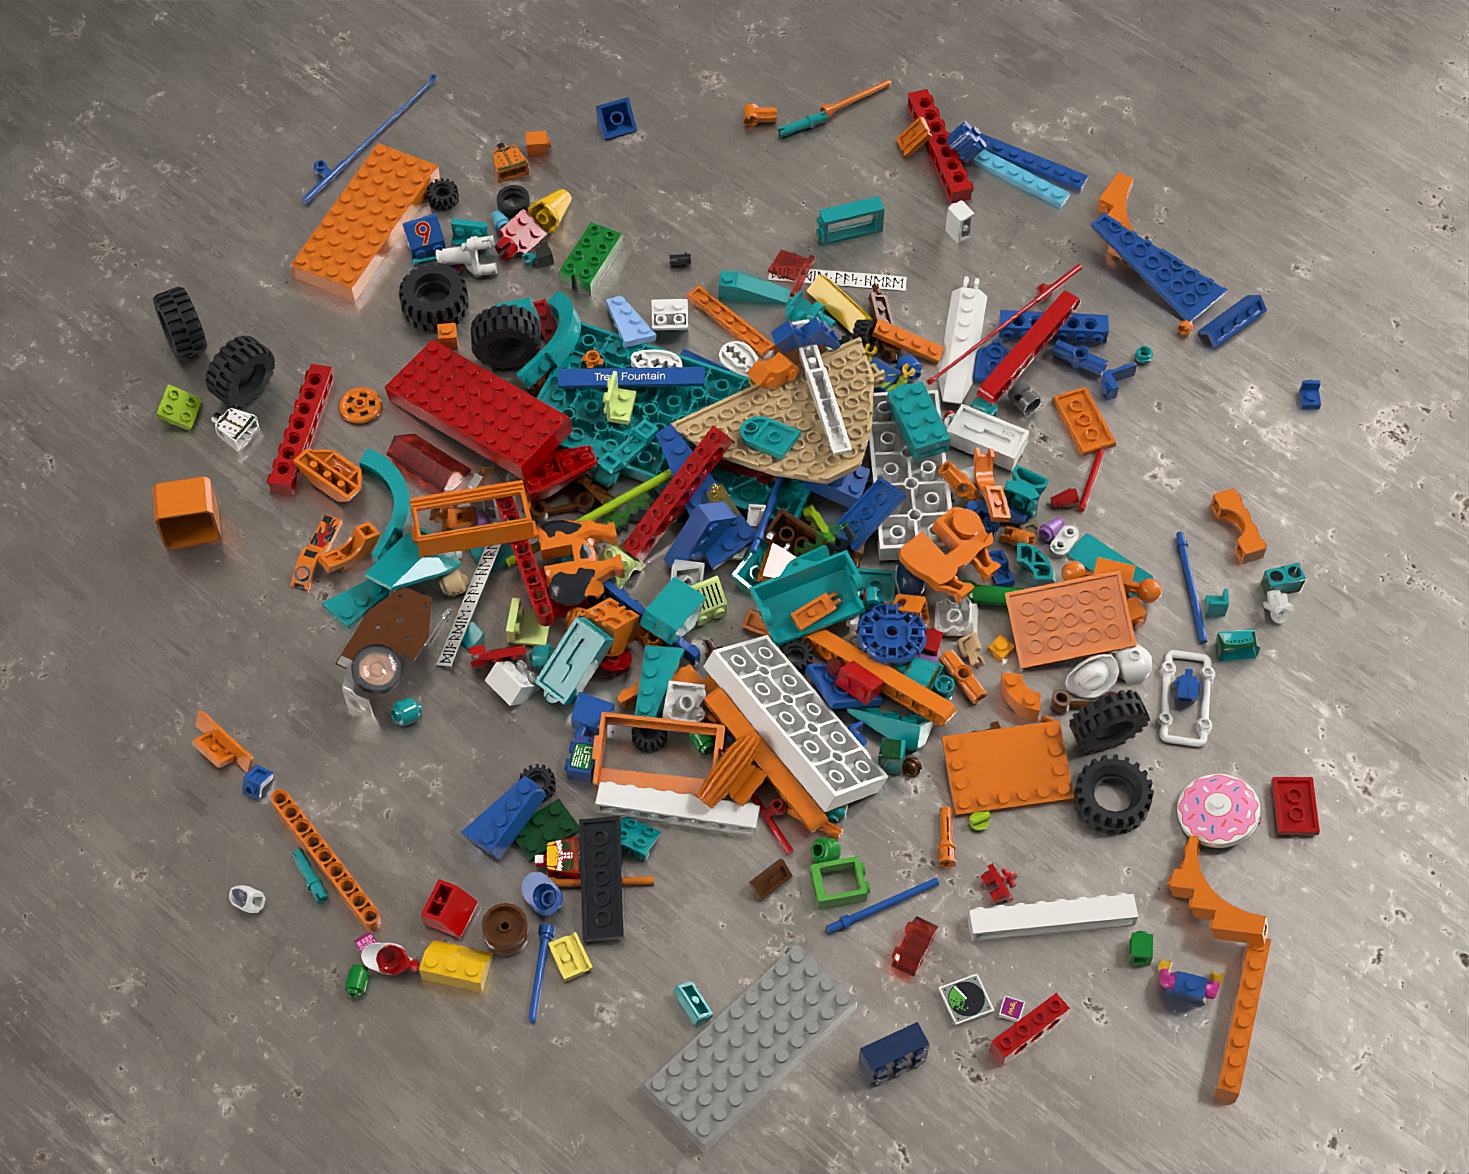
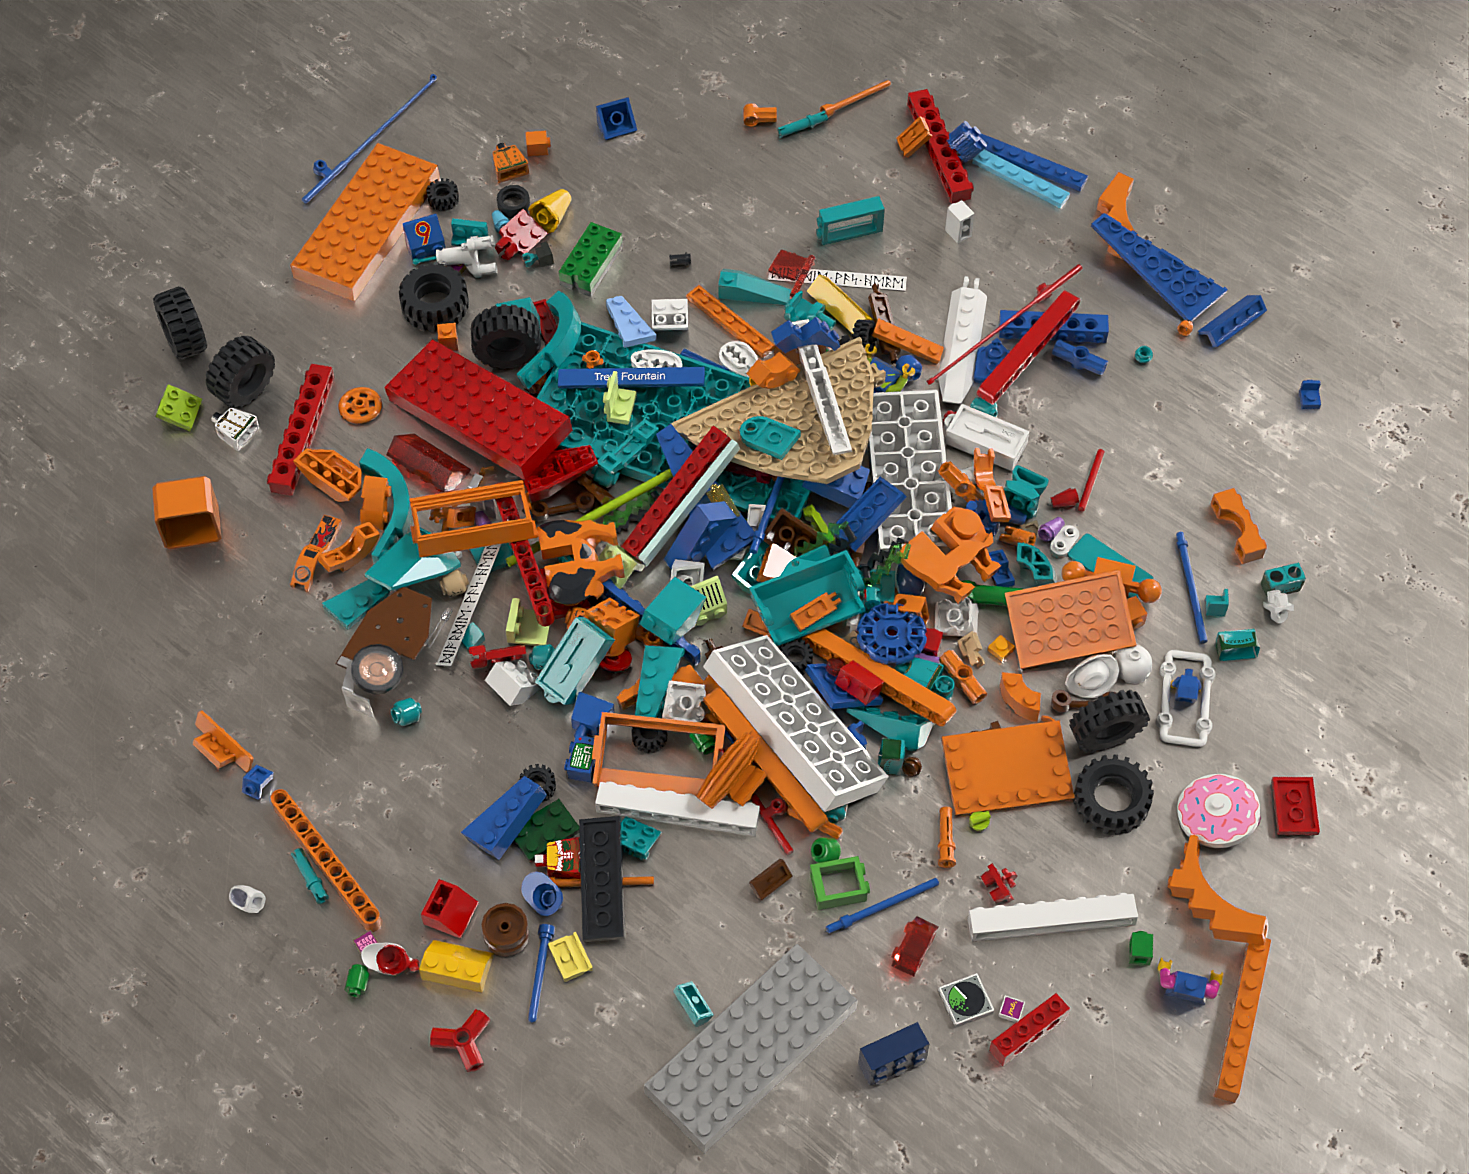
(375, 498): none -> orange brick
(468, 1050): none -> red piece
(689, 502): none -> light aqua tile
(874, 578): none -> piece
(918, 420): teal piece -> none
(1023, 396): dark grey wheel -> none
(1084, 421): orange tile -> none
(1110, 377): blue bracket -> none

